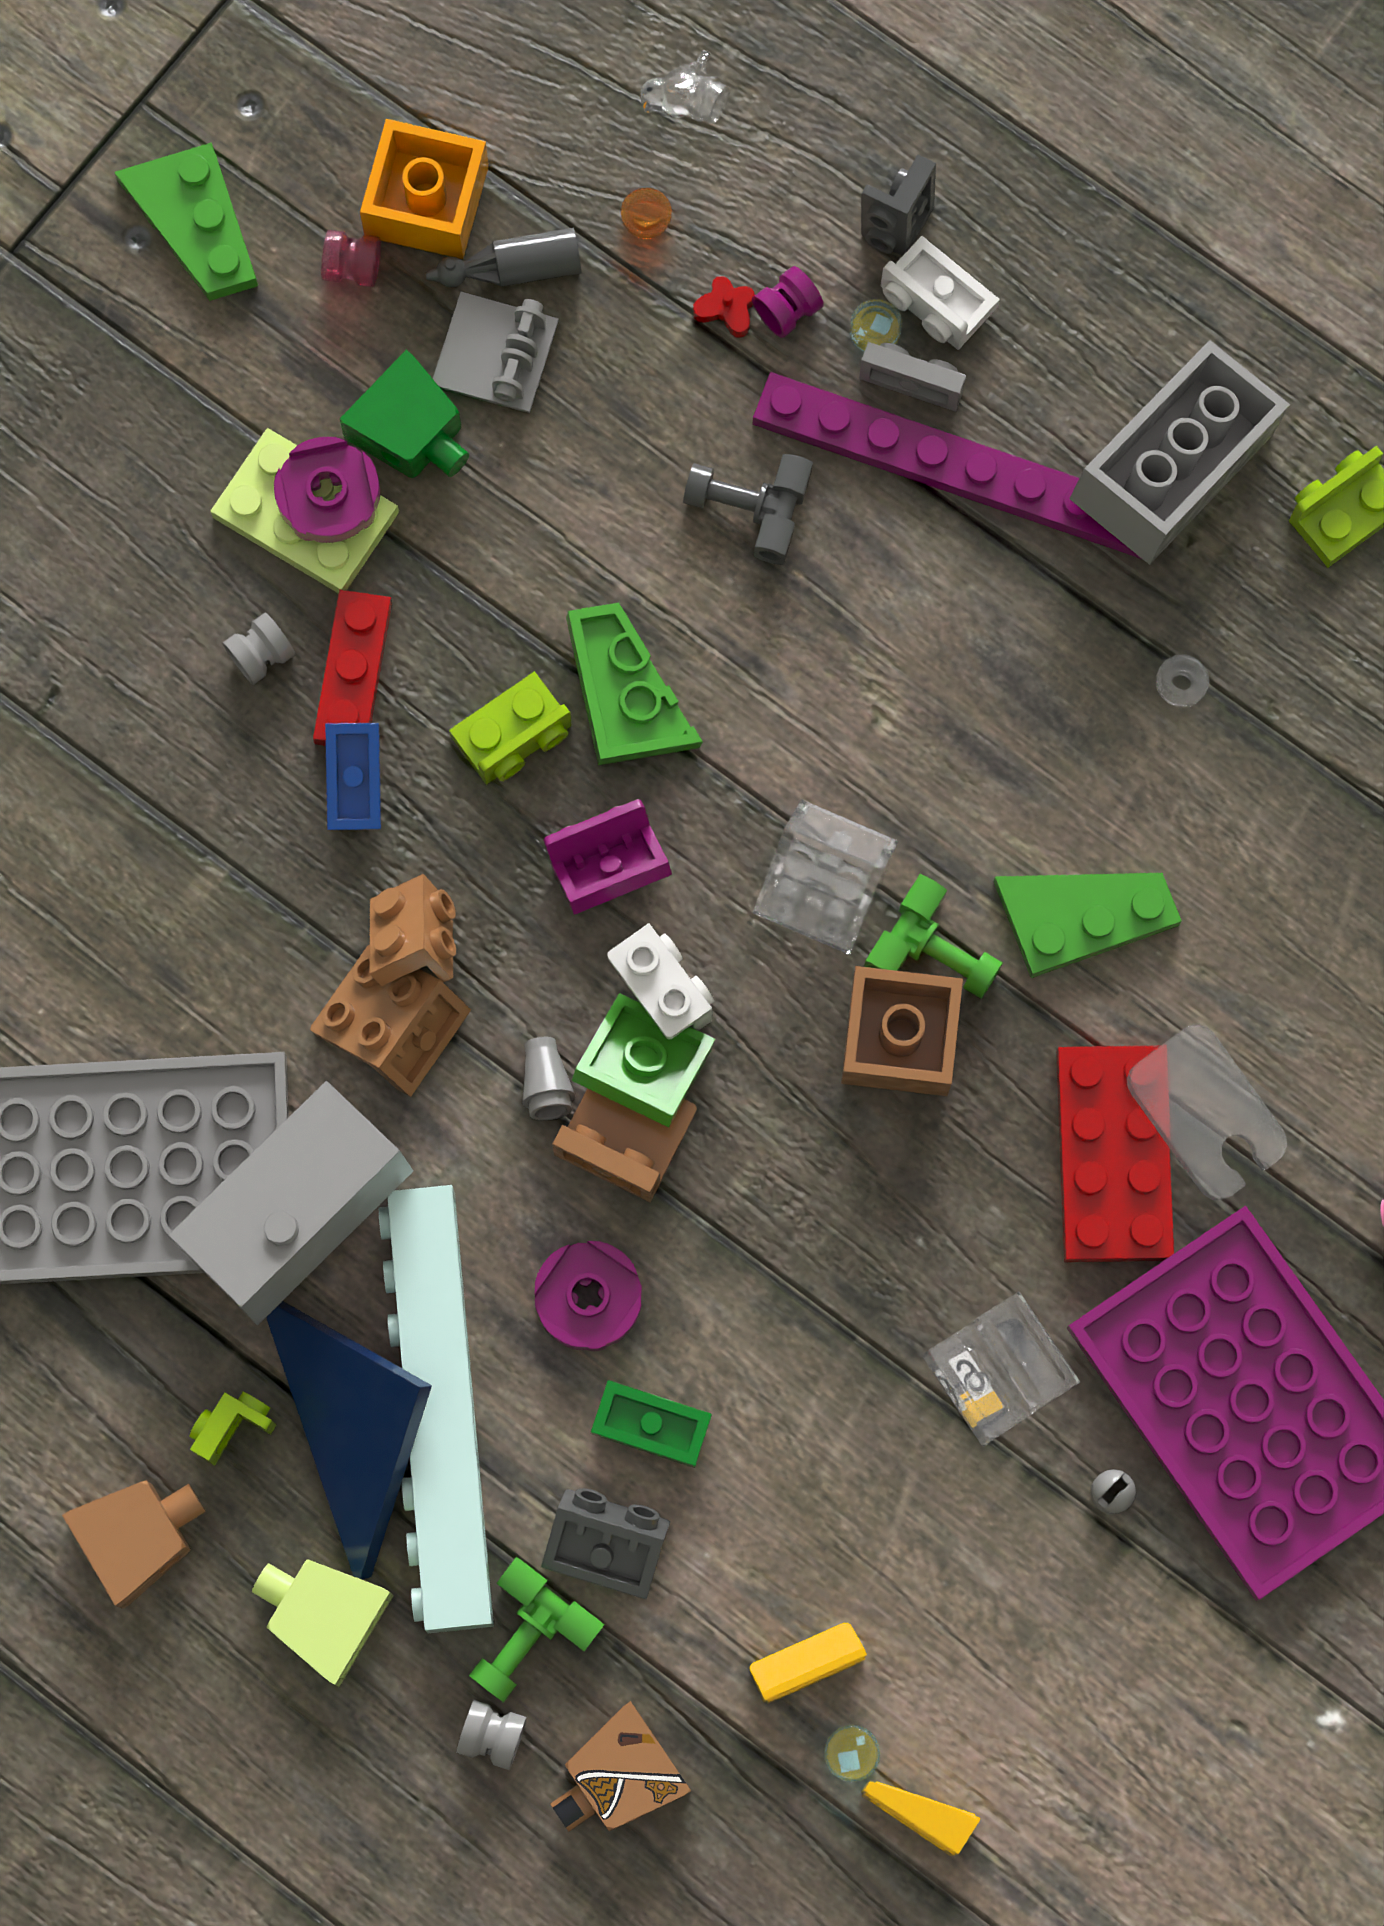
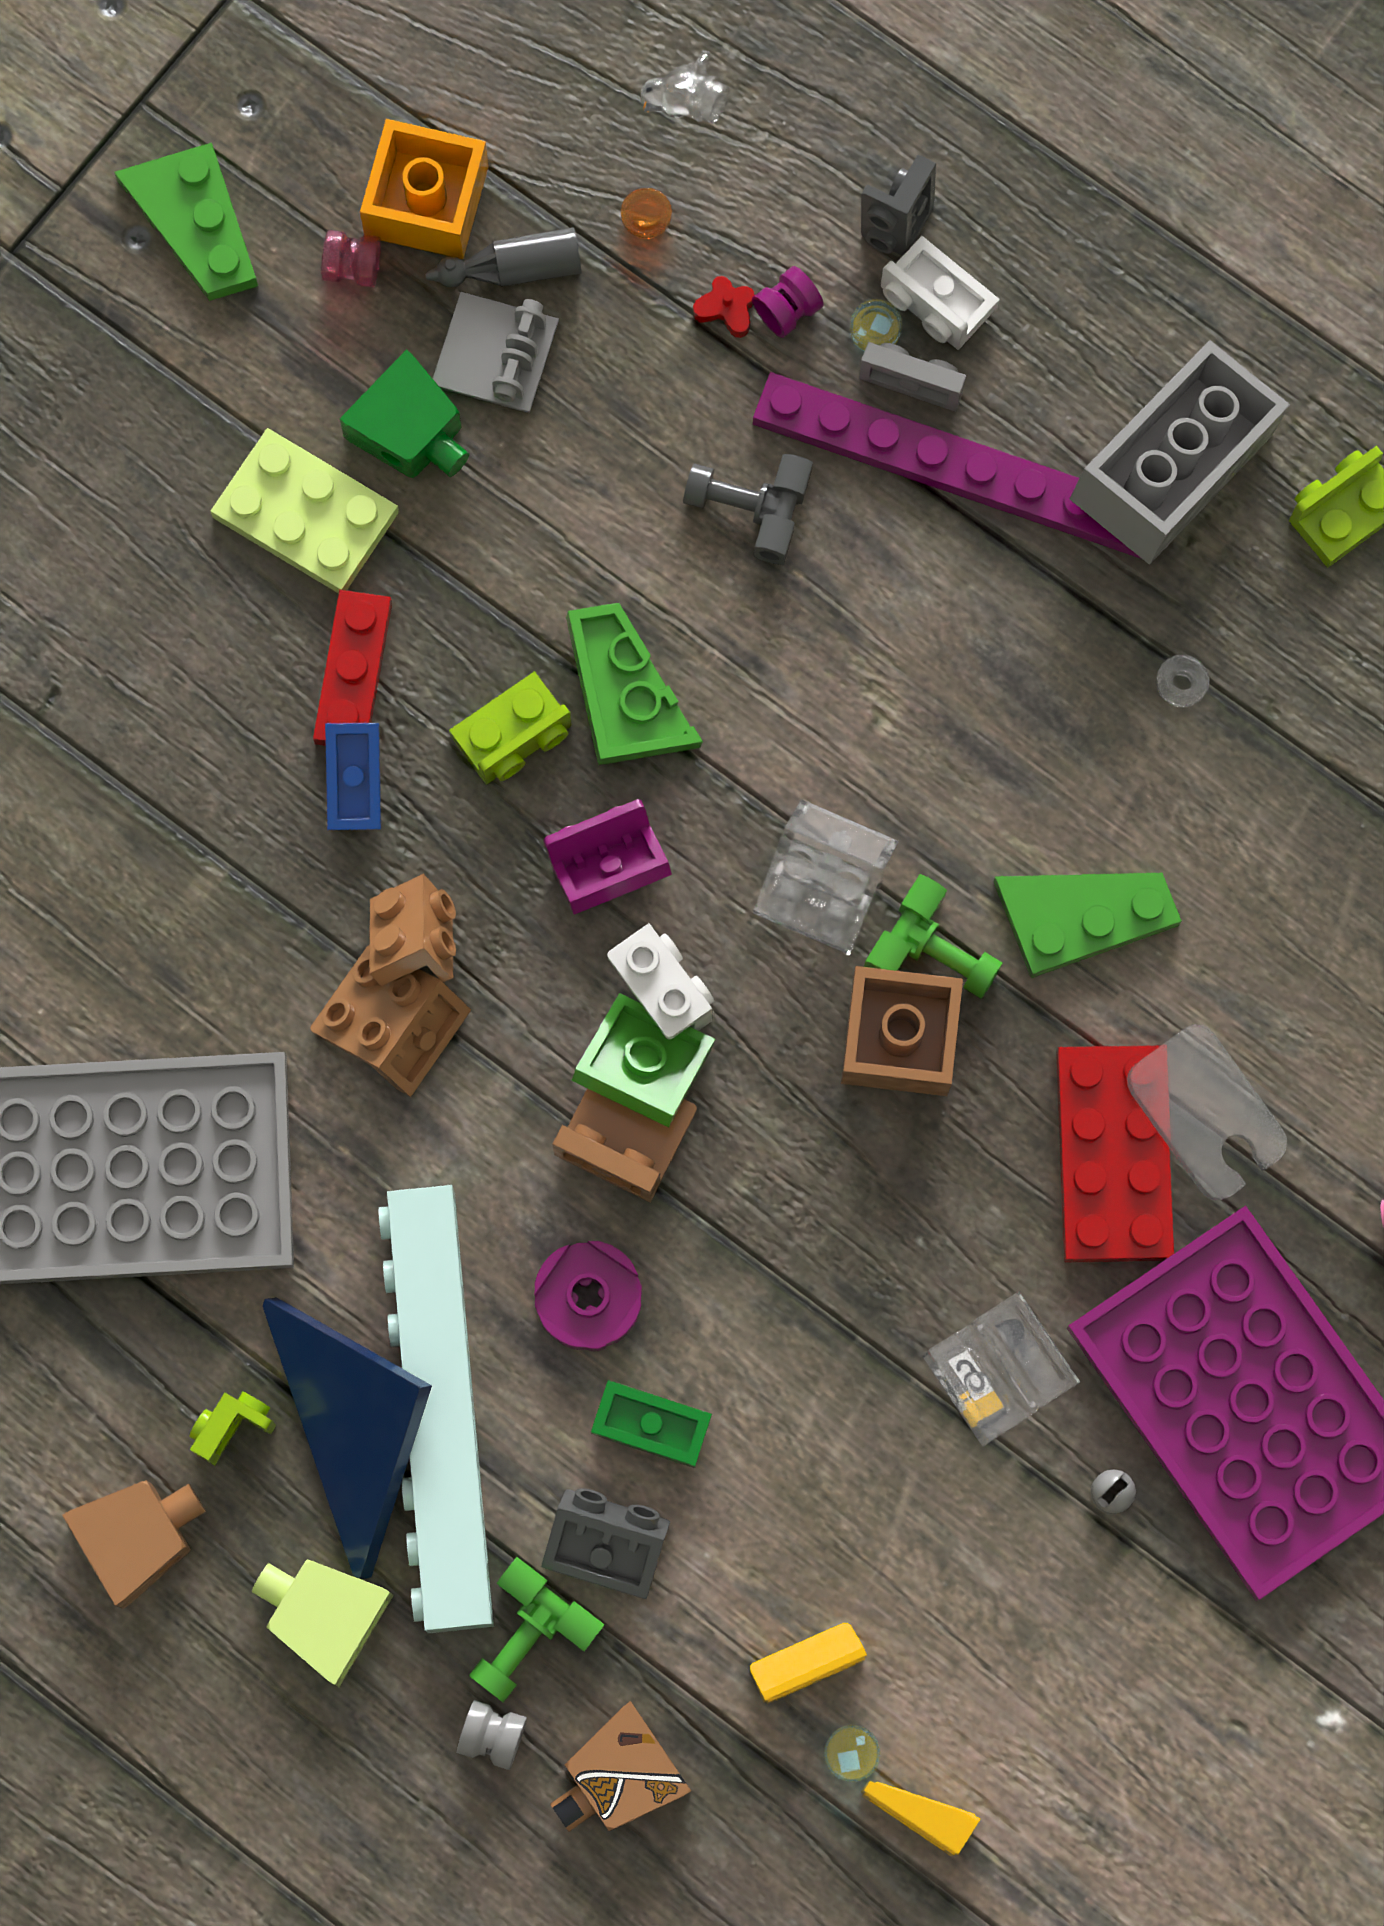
(262, 646): light grey wheel -> none
(291, 1202): light grey brick -> none
(345, 467): magenta plate -> none
(546, 1083): light grey cone -> none

